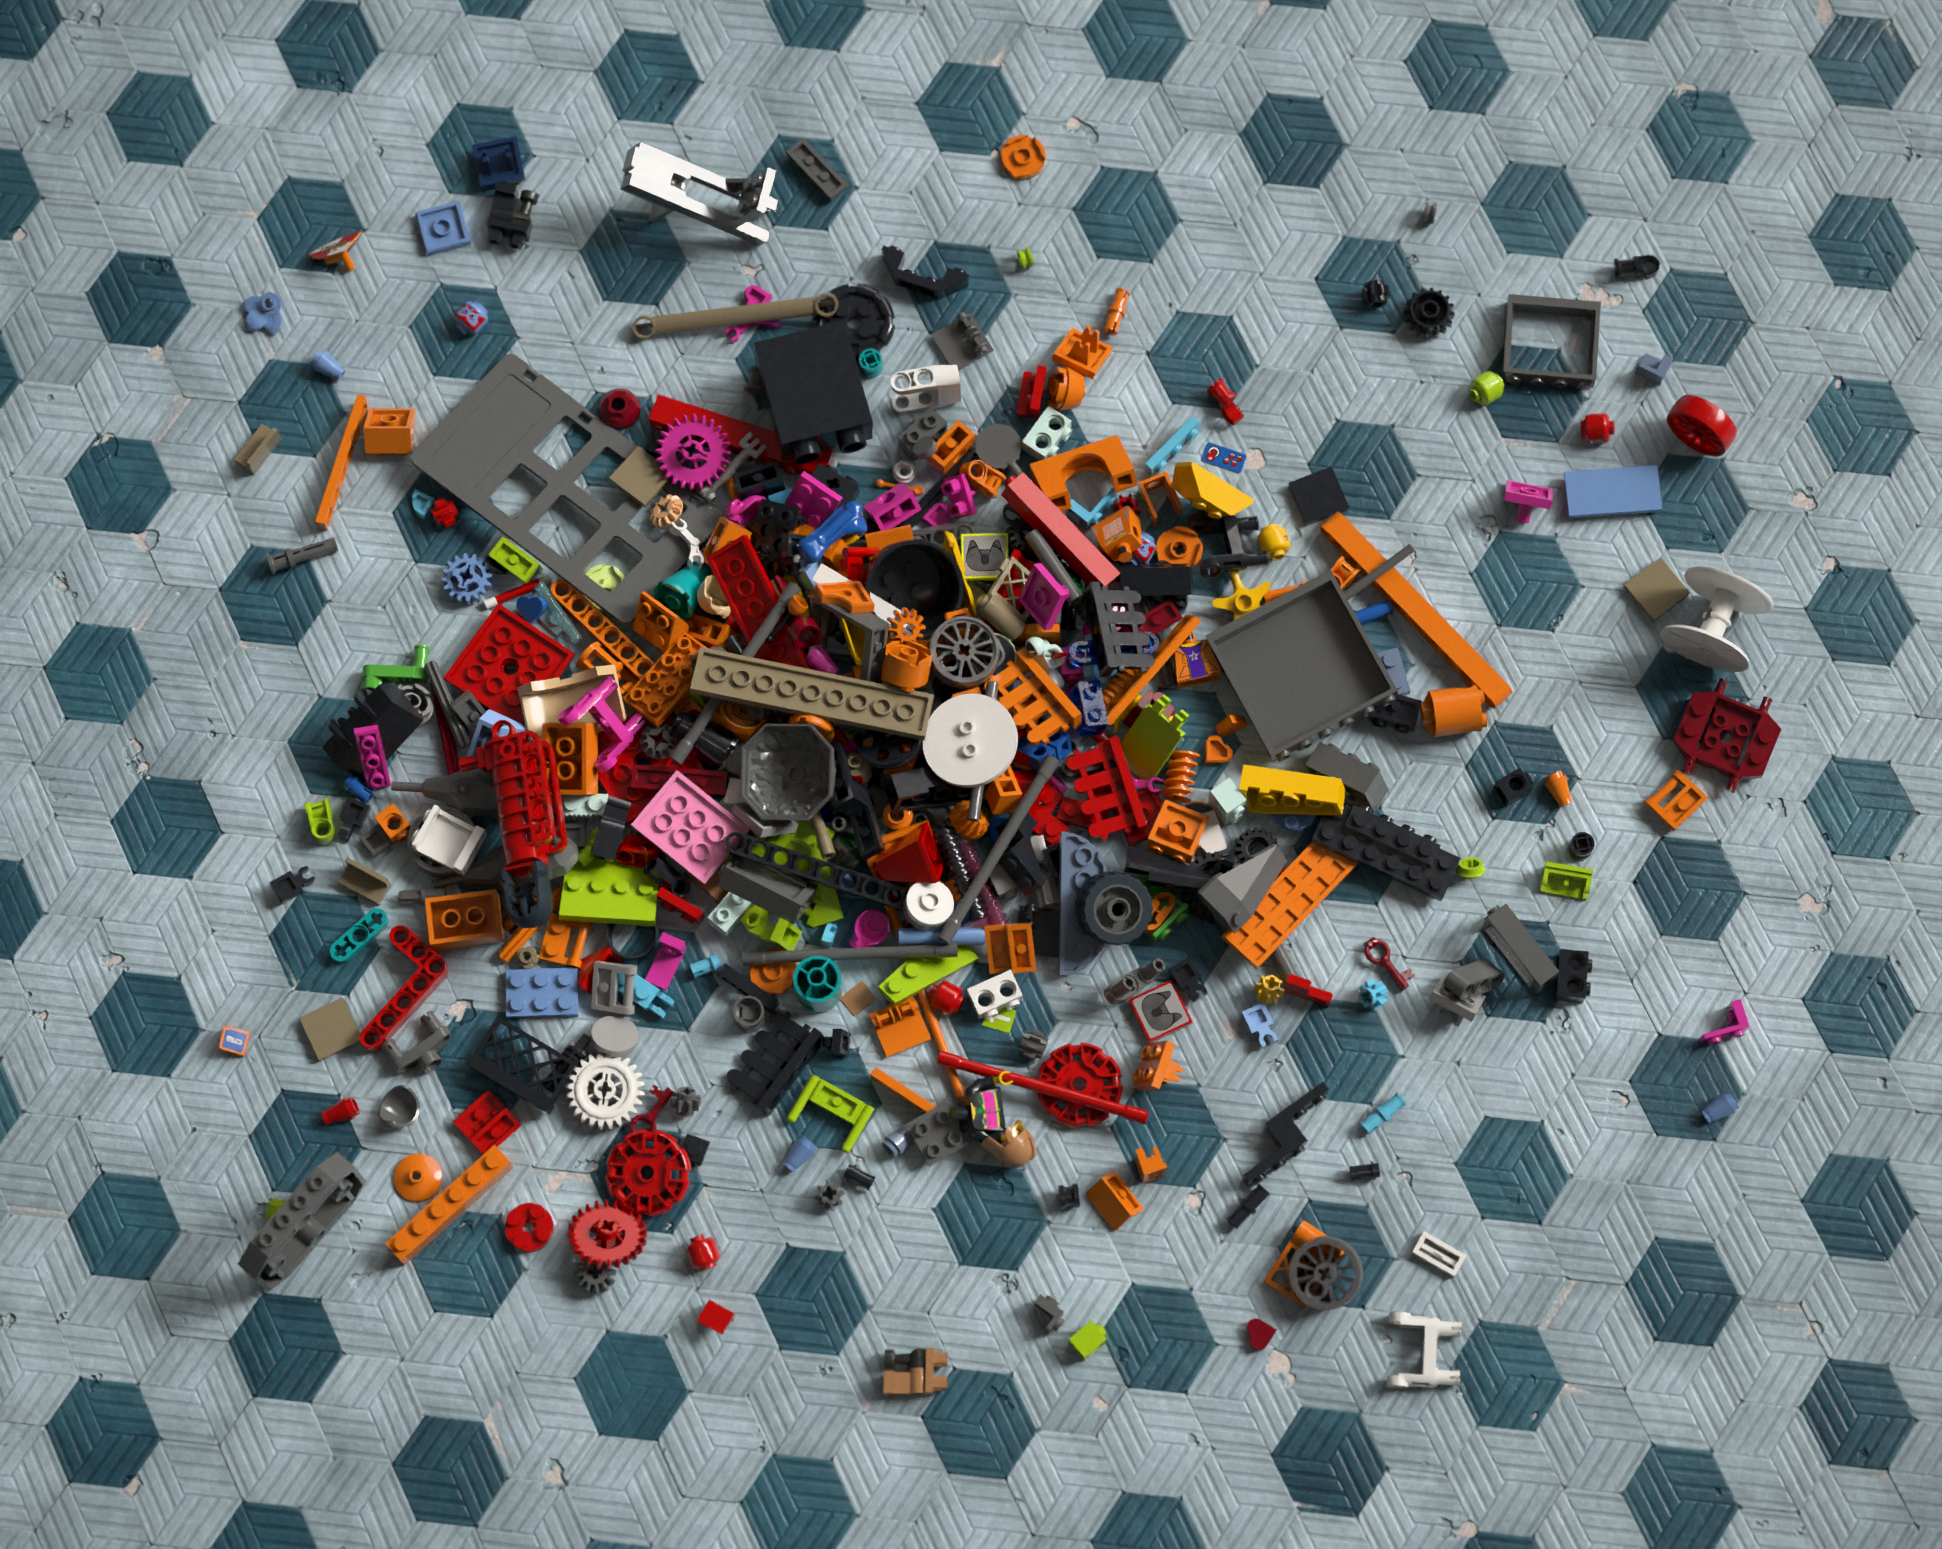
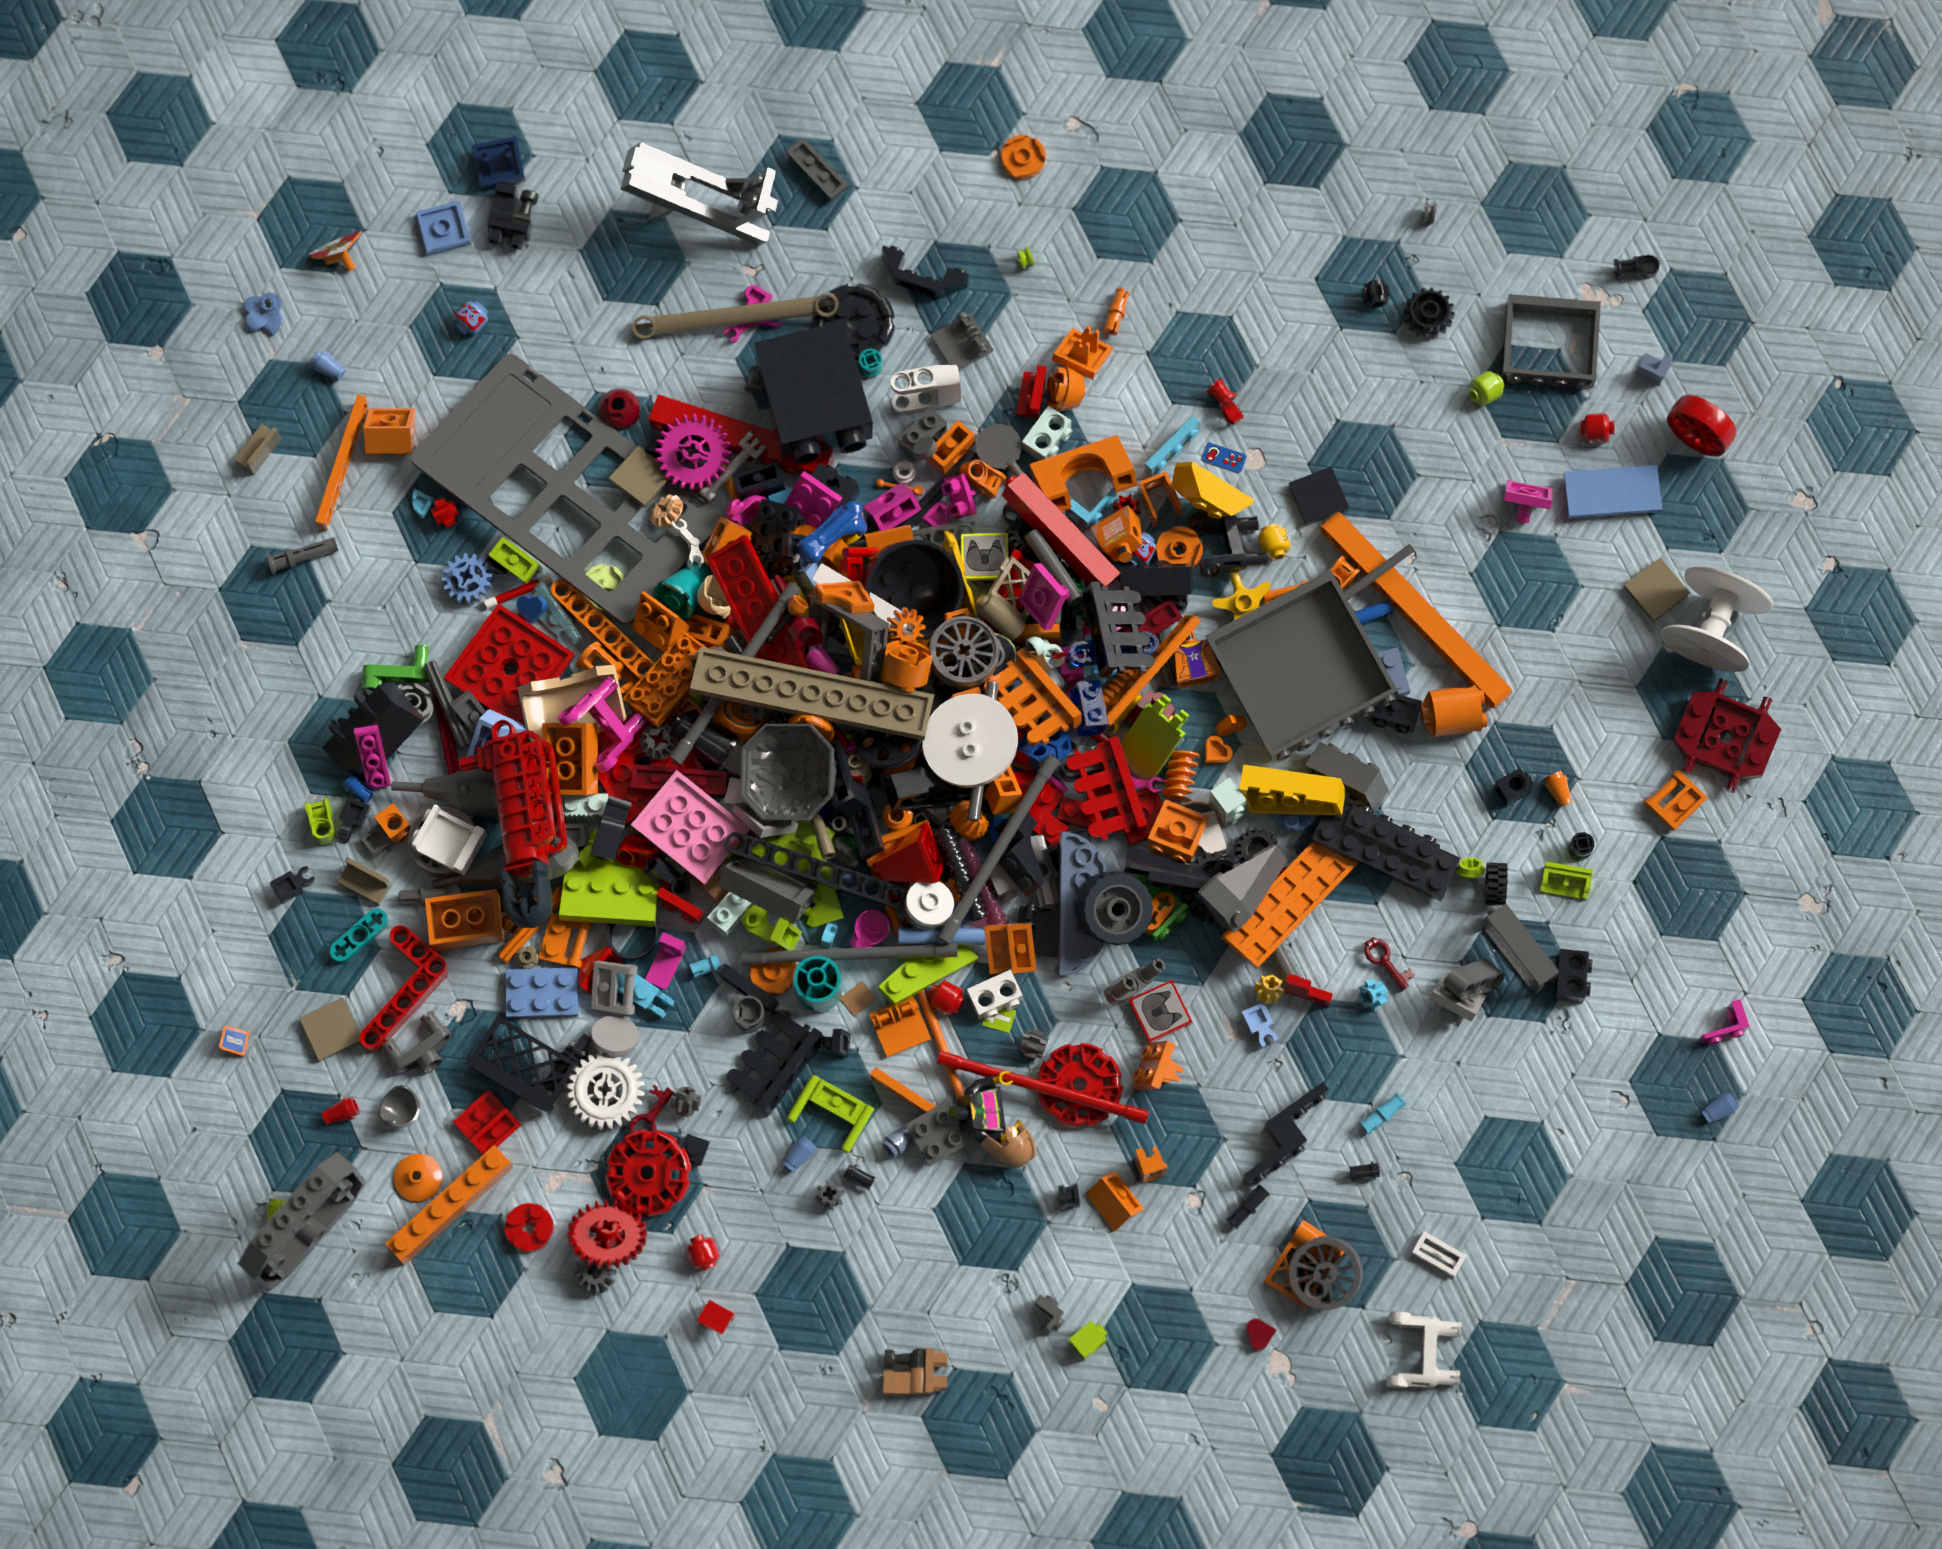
(1186, 976): black plate -> none
(1496, 883): none -> black tyre

